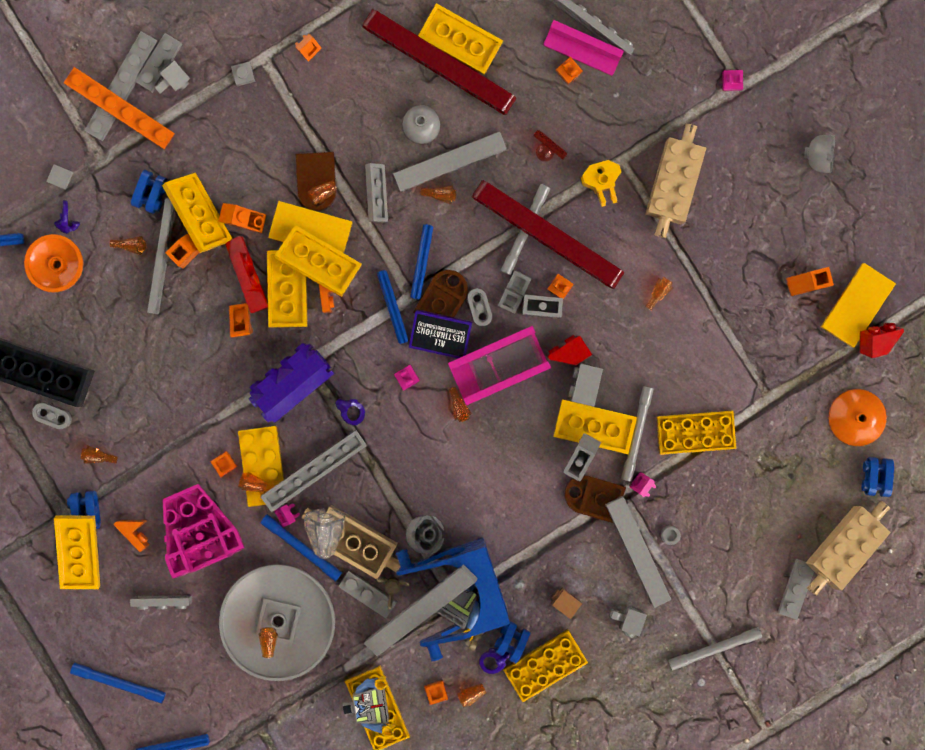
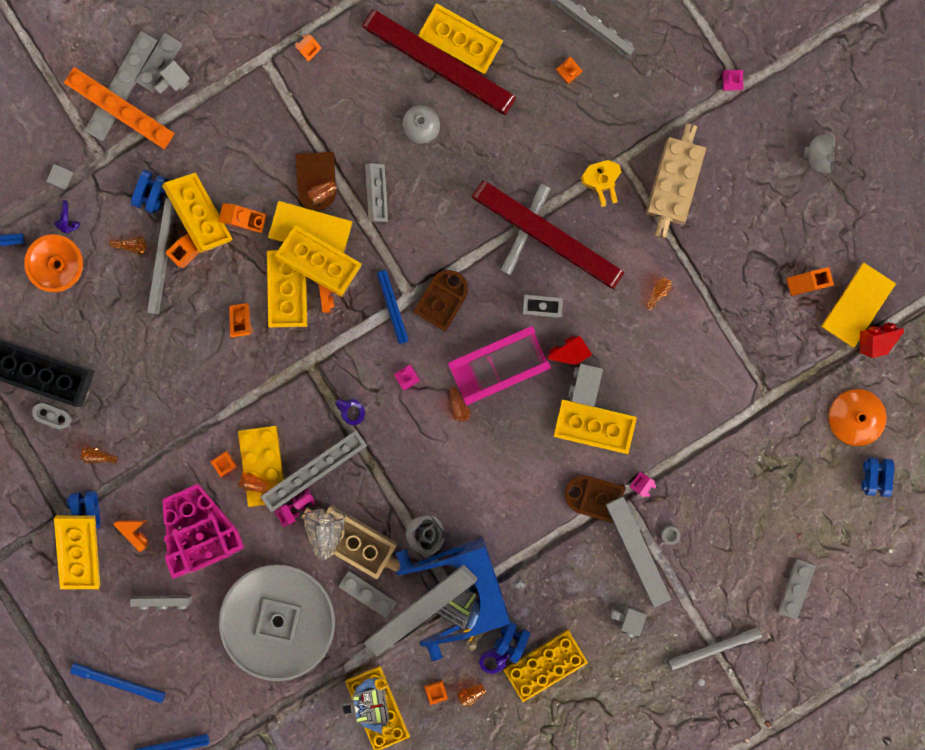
(243, 73): light grey plate -> none
(246, 274): red bracket -> none
(268, 641): clear orange cone -> none
(275, 527): blue piece -> none
(290, 383): dark purple brick -> none
(302, 499): none -> dark pink tile
(392, 586): dark tan plant -> none
(421, 261): blue axle -> none
(440, 334): black tile -> none
(445, 194): clear orange cone -> none
(450, 161): light grey tile -> none
(479, 307): light grey plate -> none
(514, 291): light grey slope -> none
(547, 148): clear red tile -> none
(560, 286): orange tile -> none
(565, 602): medium nougat brick -> none
(582, 457): light grey brick -> none
(583, 48): dark pink panel -> none
(644, 403): light grey piece -> none
(696, 432): yellow tile -> none
(848, 547): tan brick -> none

